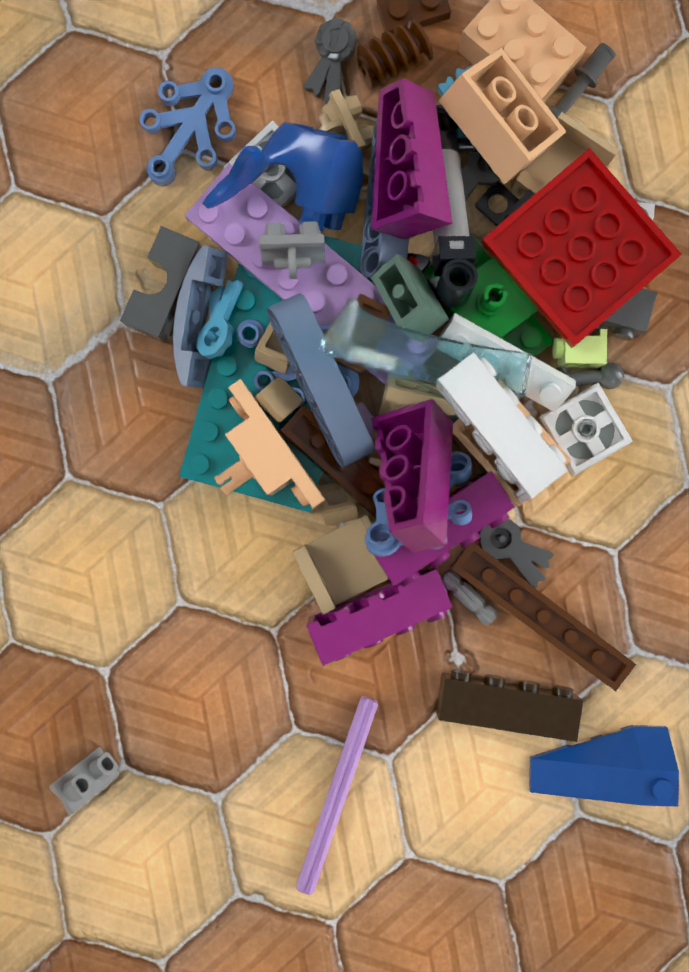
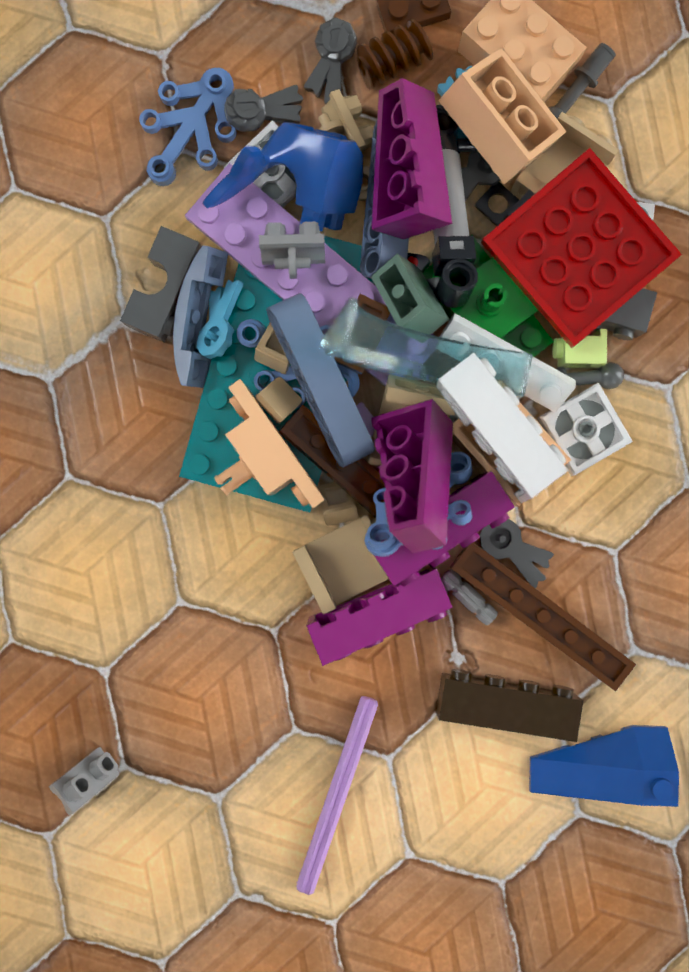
(248, 110): none -> dark grey piece

